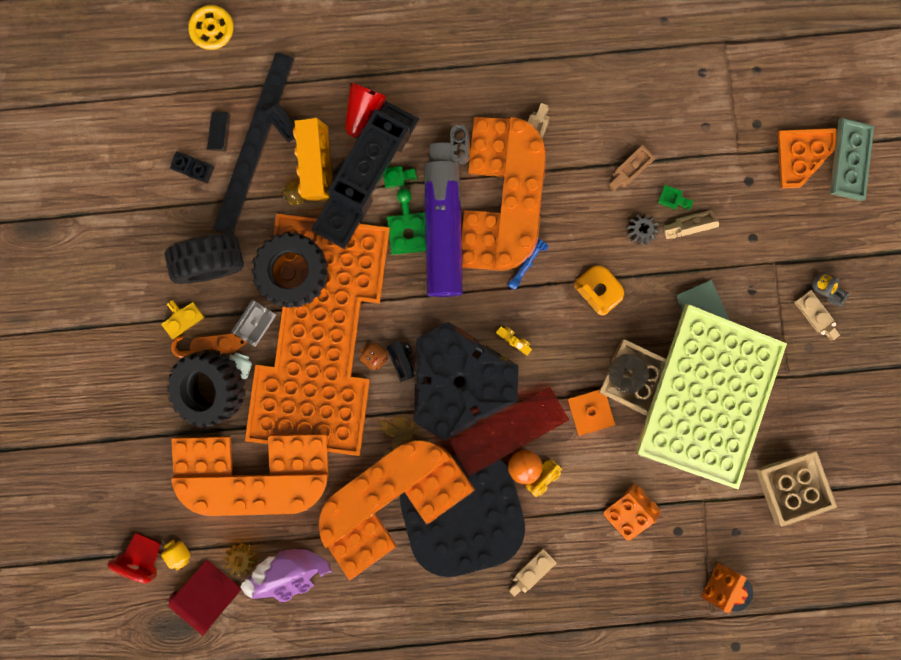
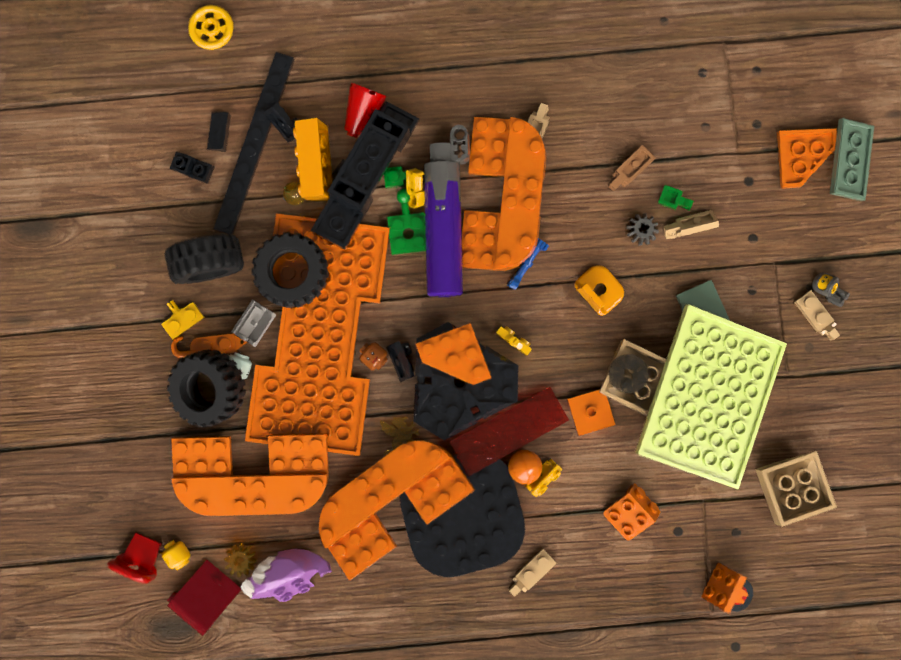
(415, 187): none -> yellow piece
(456, 355): none -> orange plate

